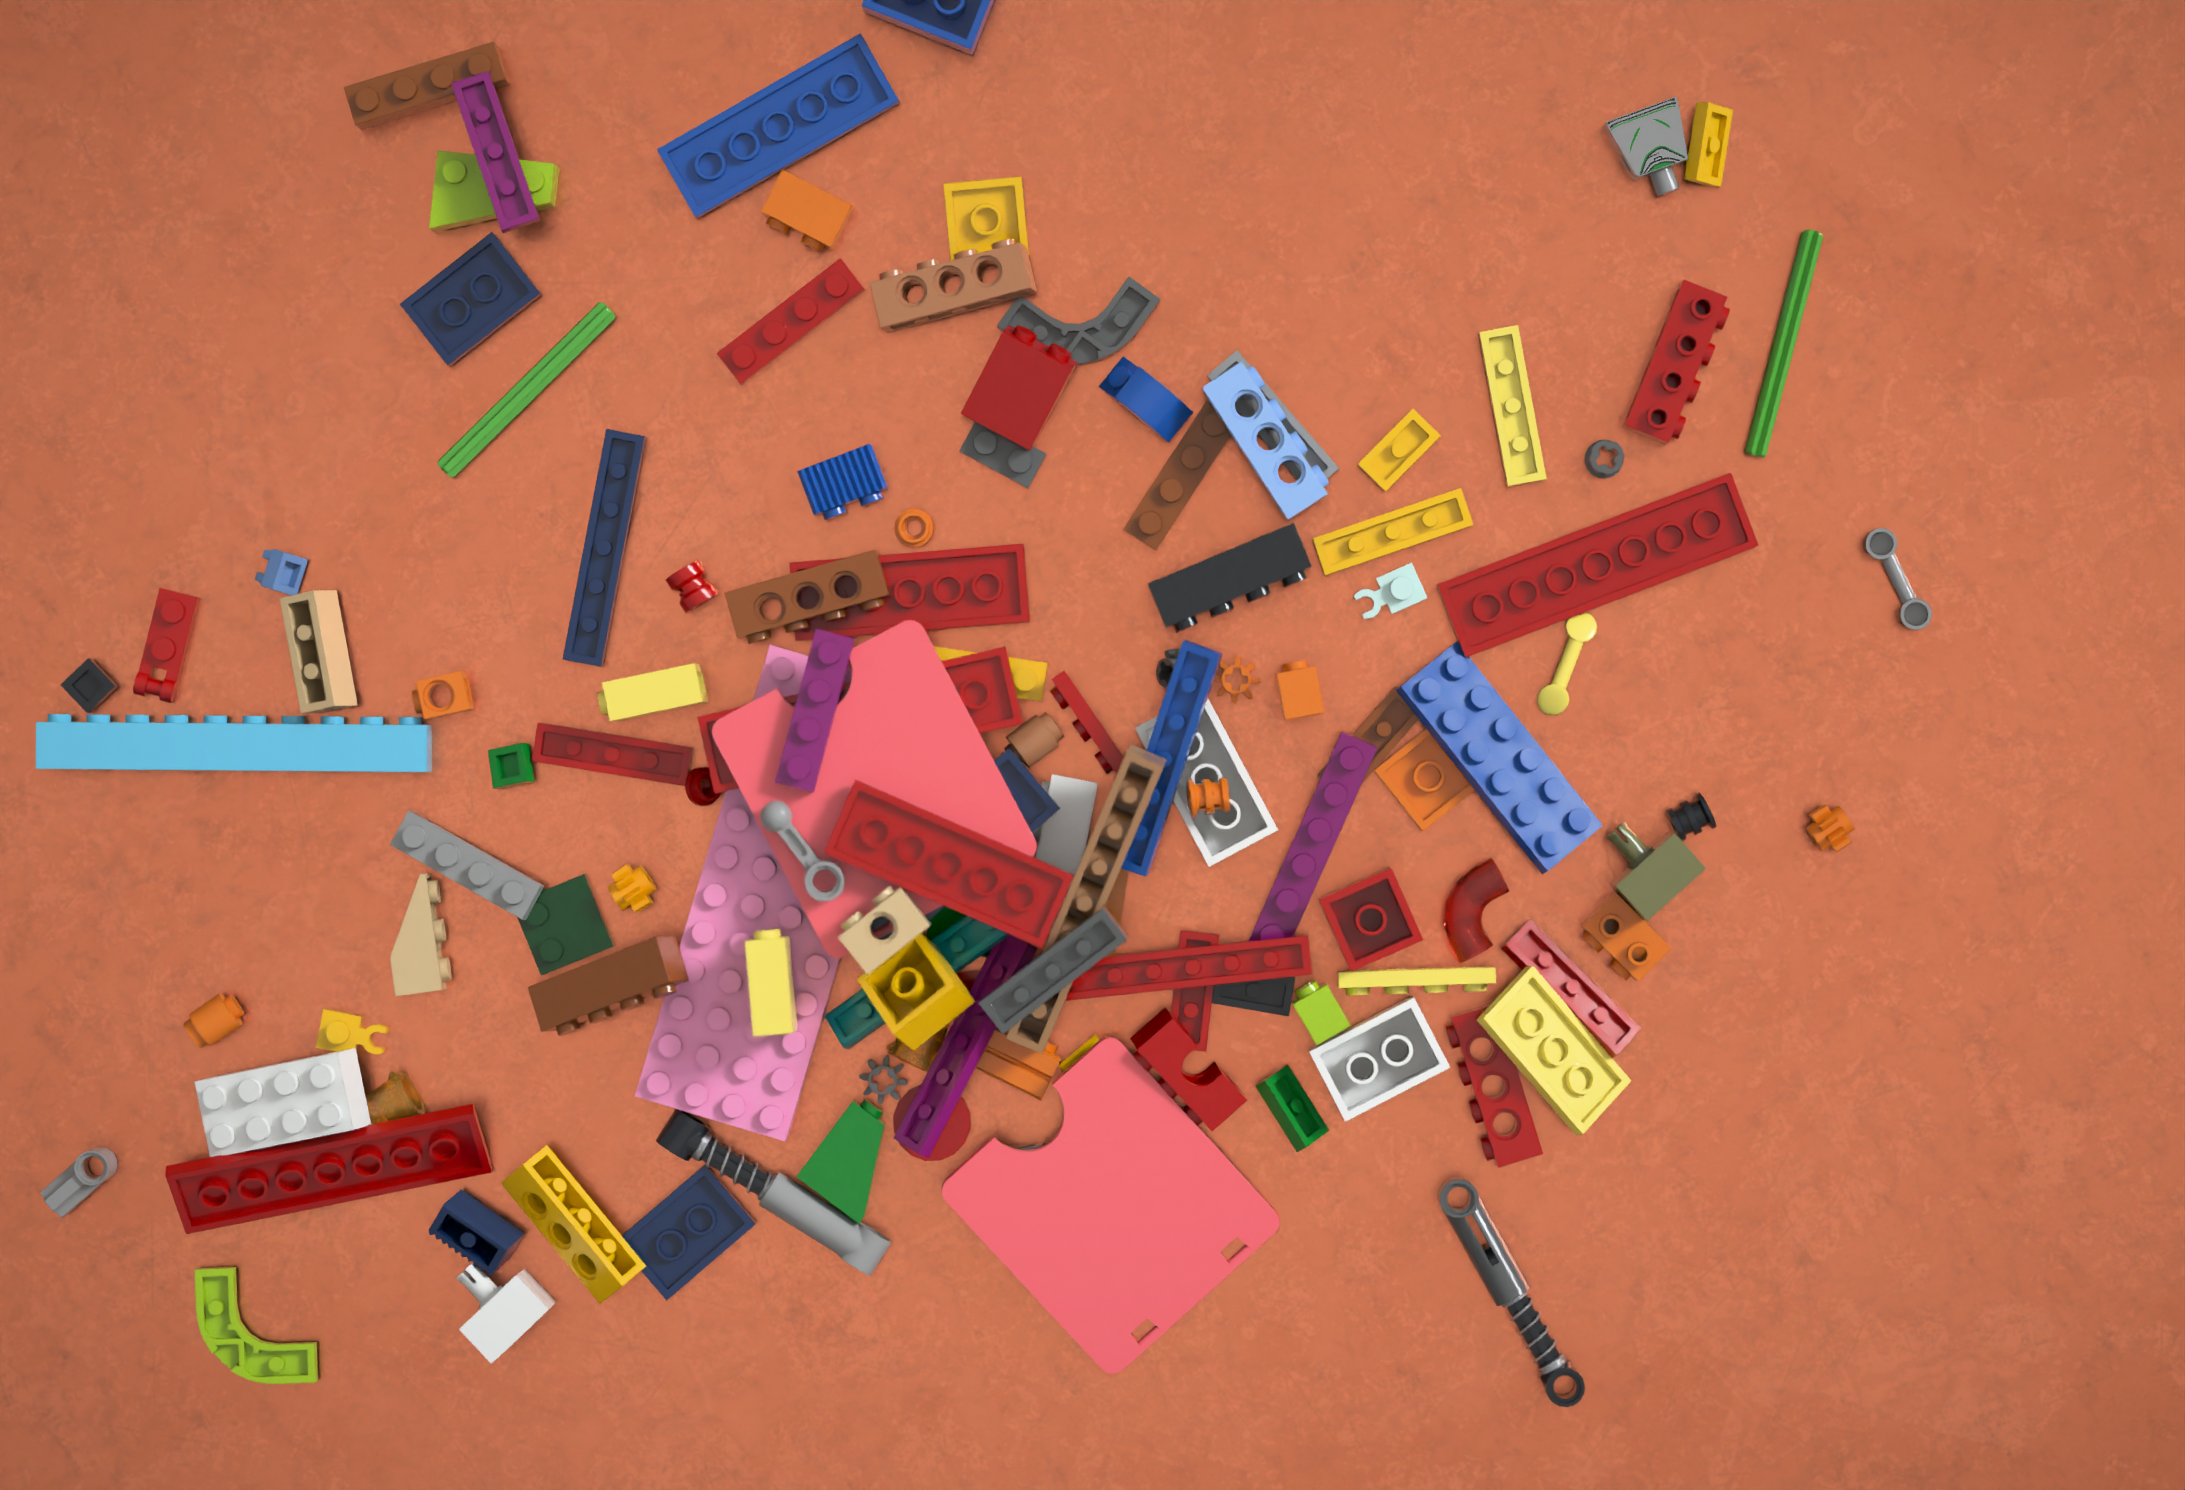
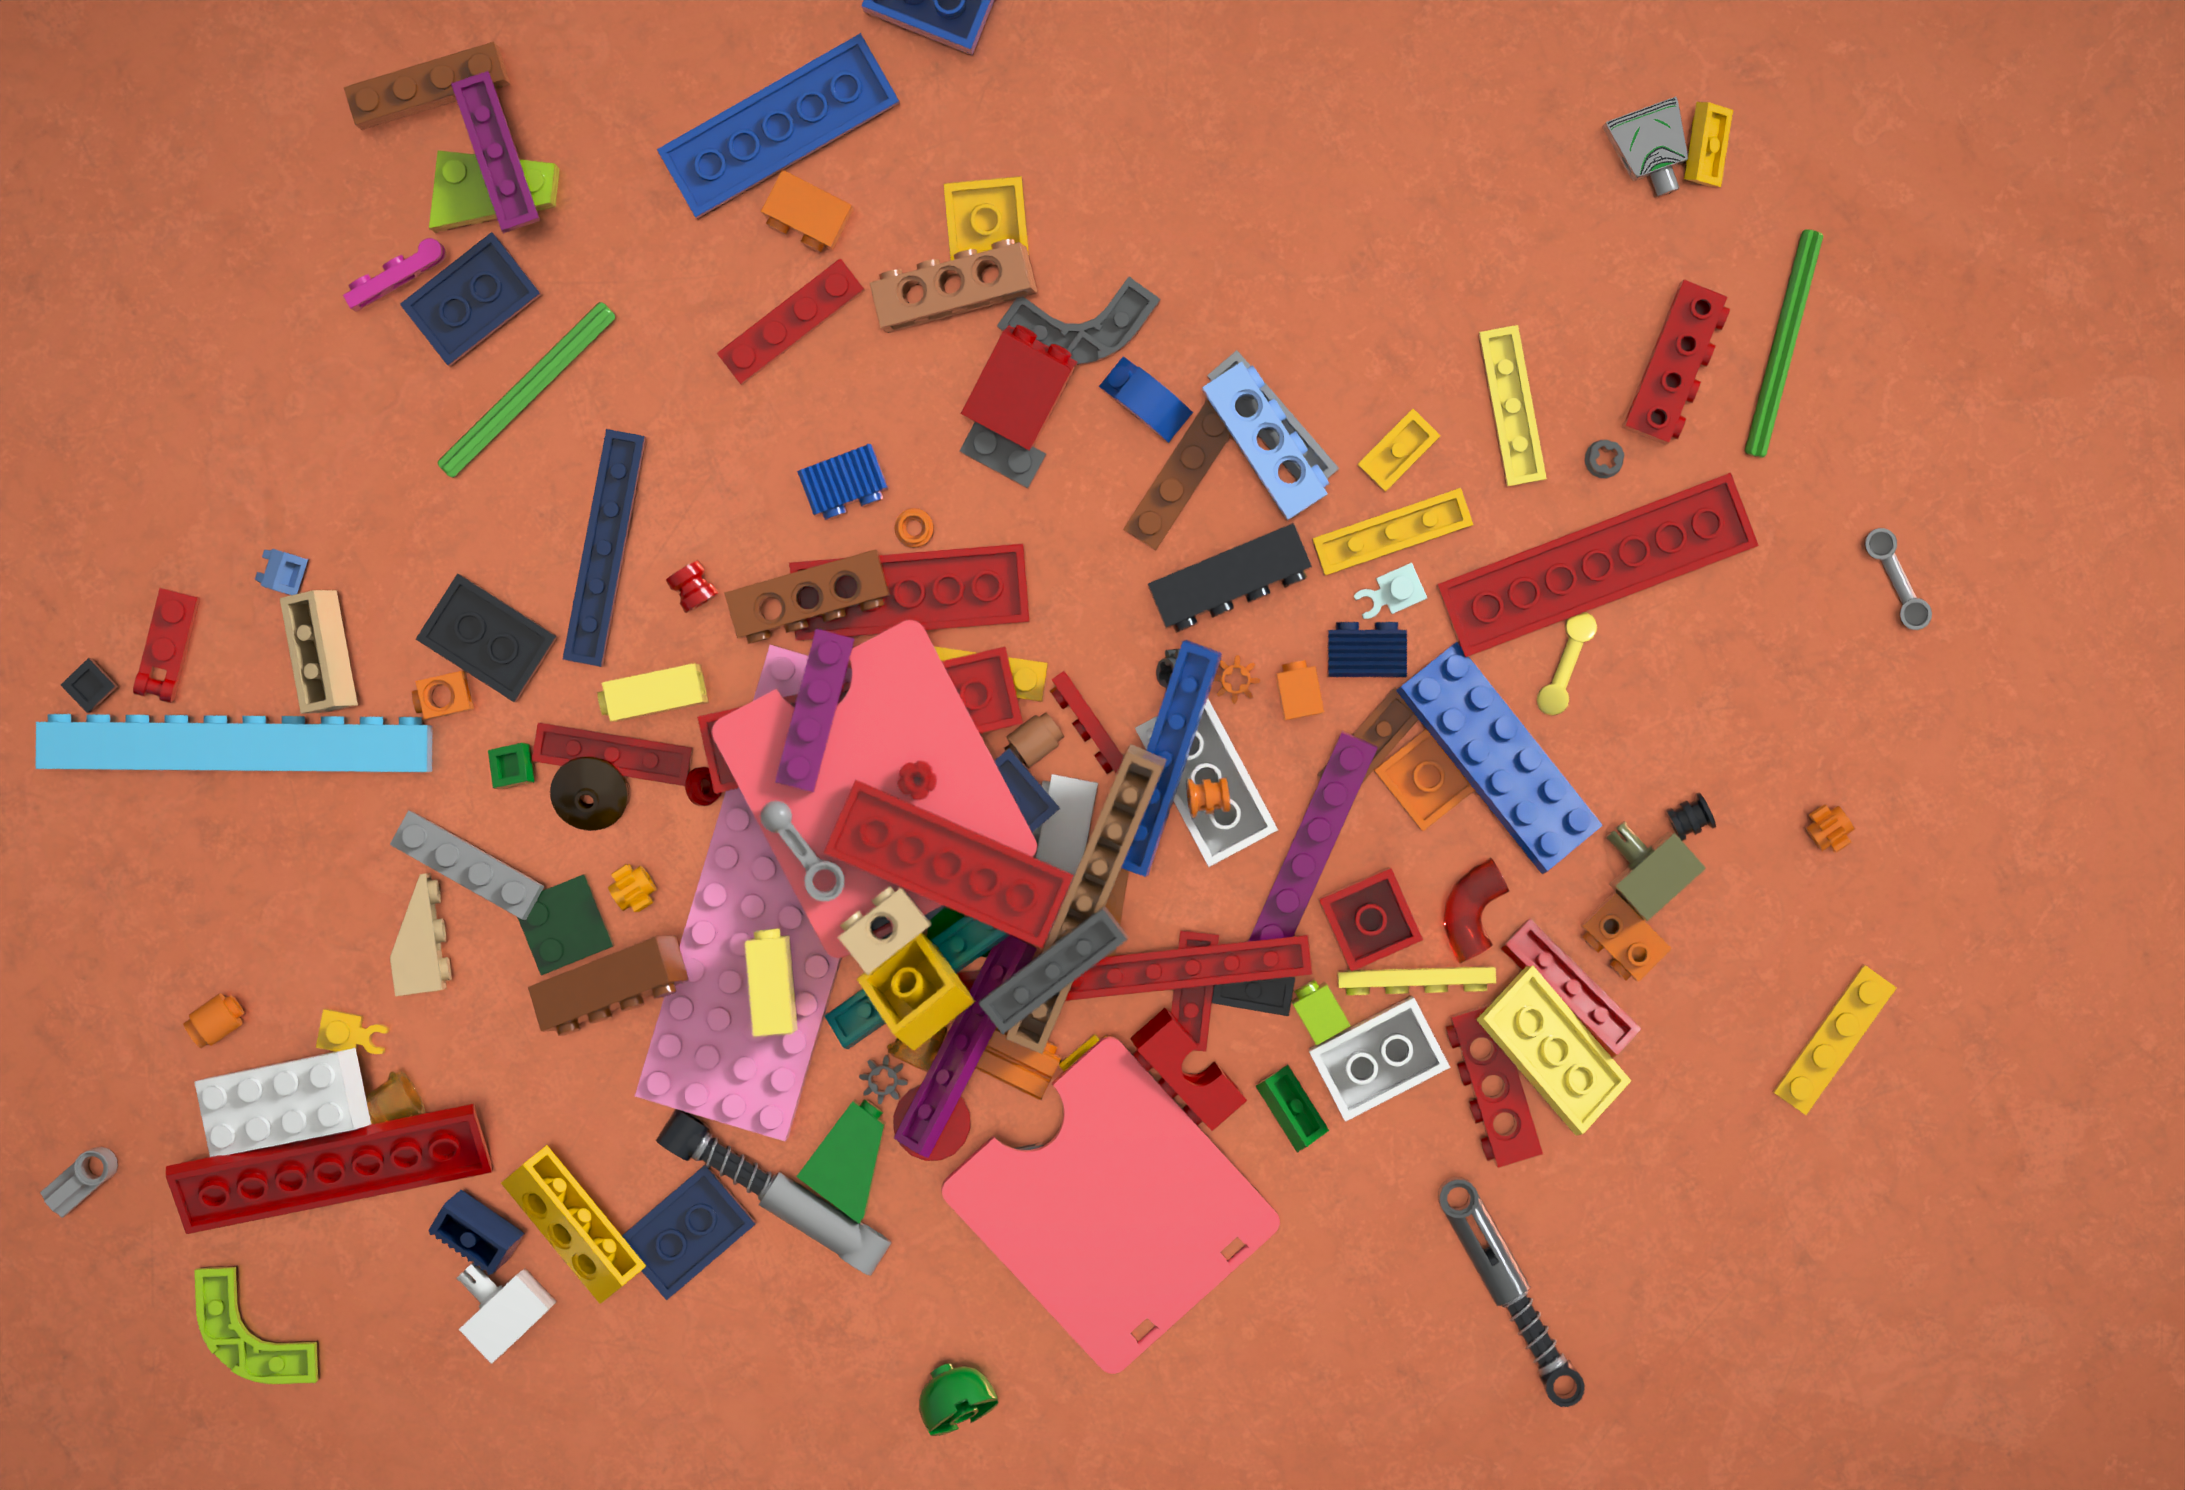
(396, 273): none -> dark pink plate
(486, 637): none -> black plate
(592, 778): none -> dark brown dish
(920, 769): none -> red plate
(954, 1398): none -> green cylinder
(1367, 652): none -> dark blue brick
(1834, 1039): none -> yellow plate

